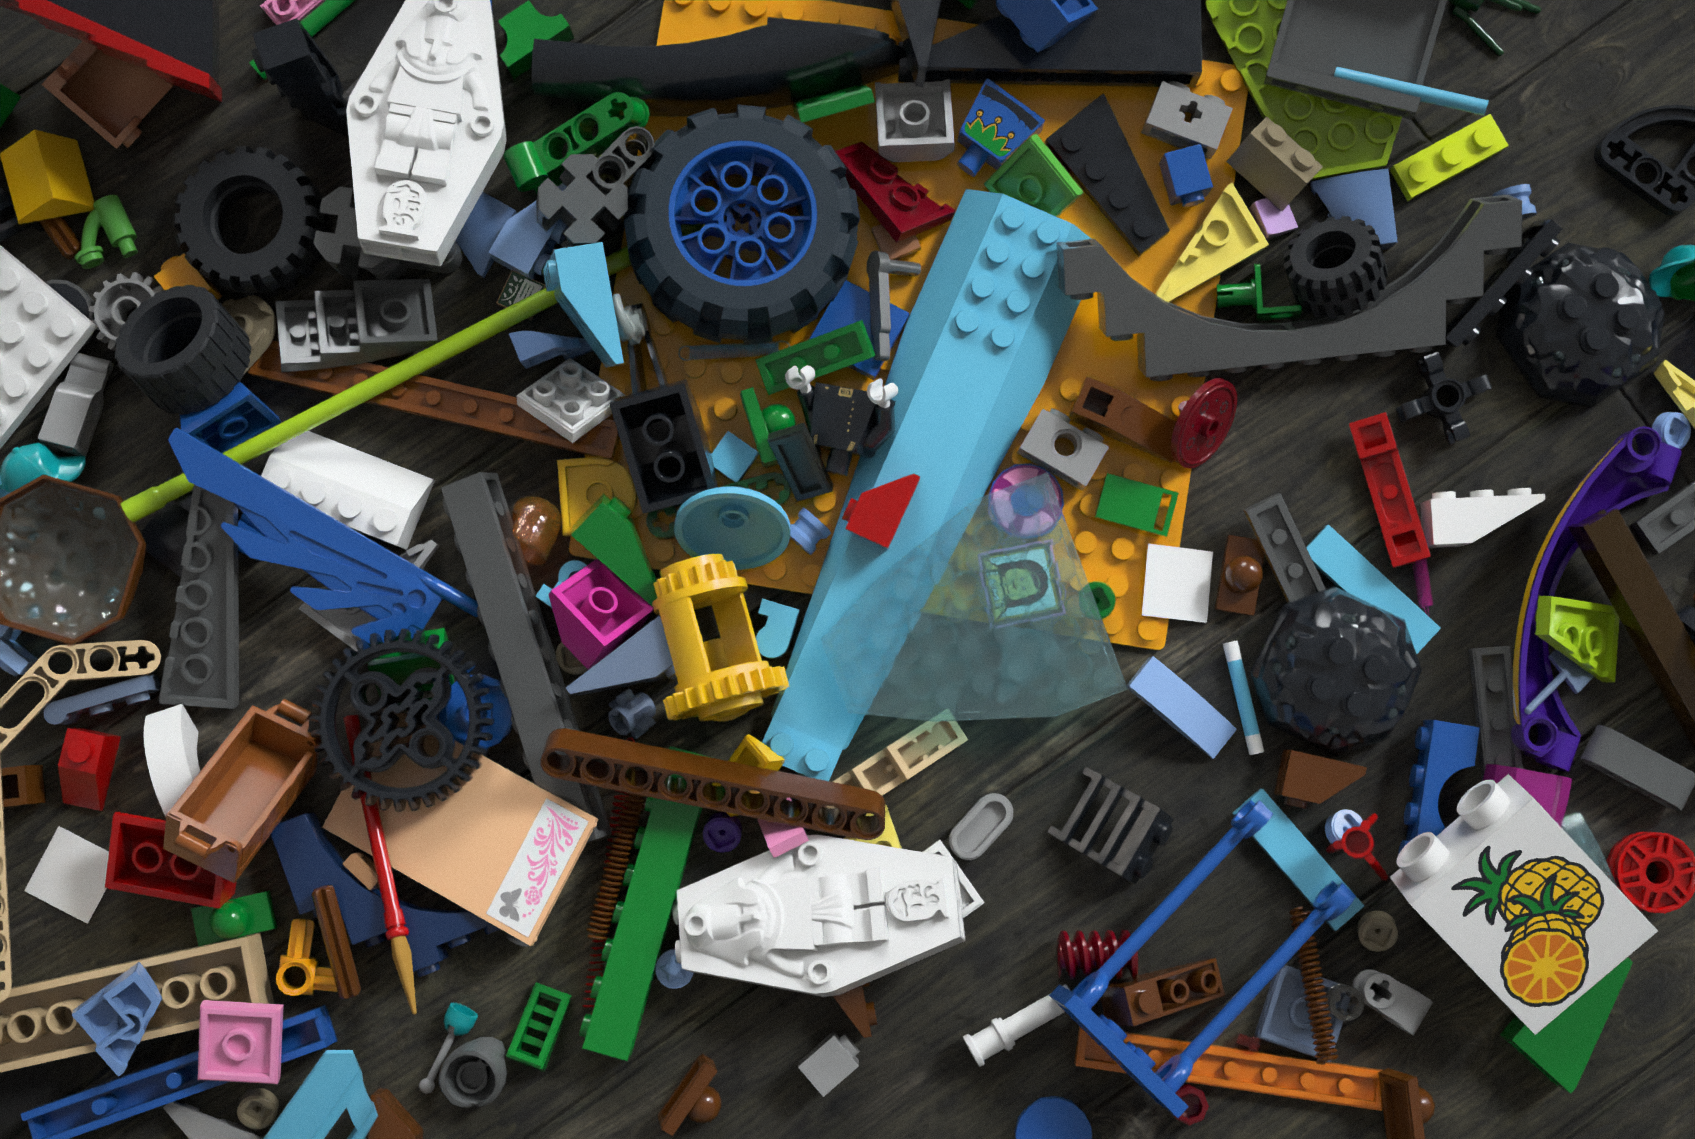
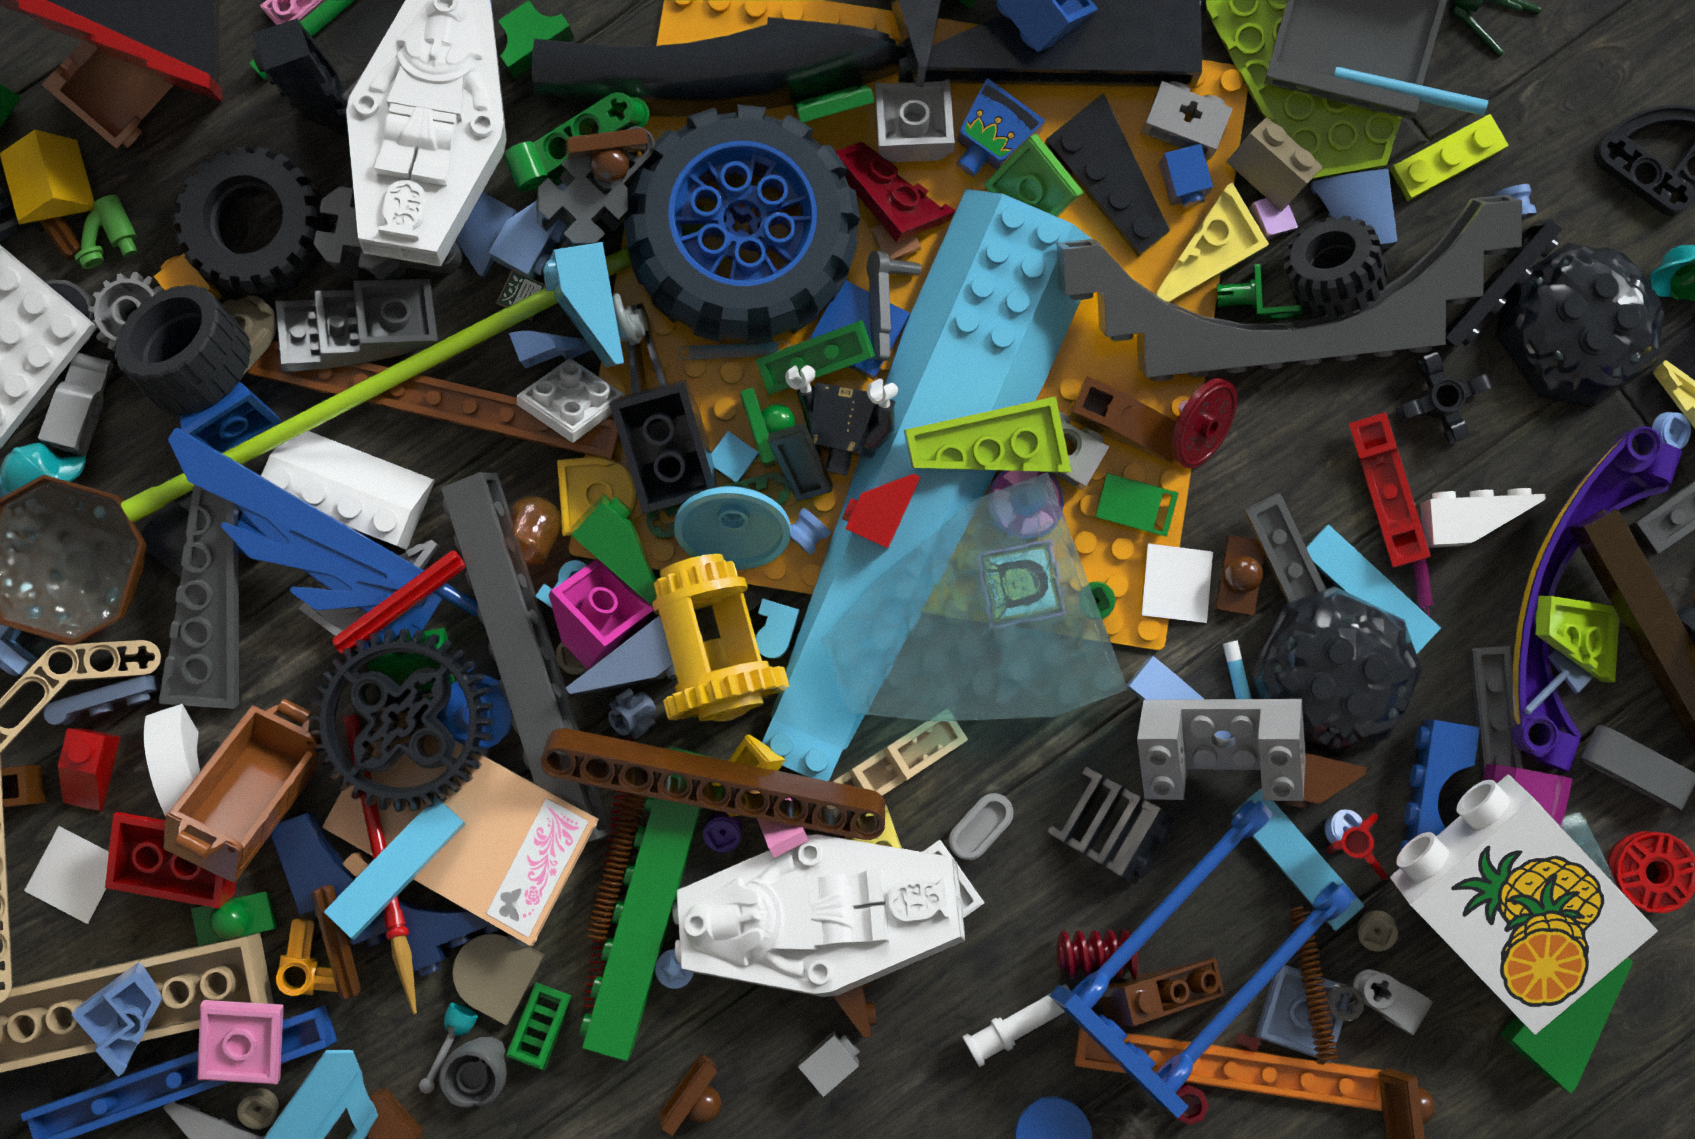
(394, 868): none -> medium azure tile
(400, 601): none -> red axle
(495, 974): none -> dark tan tile
(607, 151): none -> reddish brown tile
(1001, 439): none -> lime wing
(1182, 737): none -> light grey plate

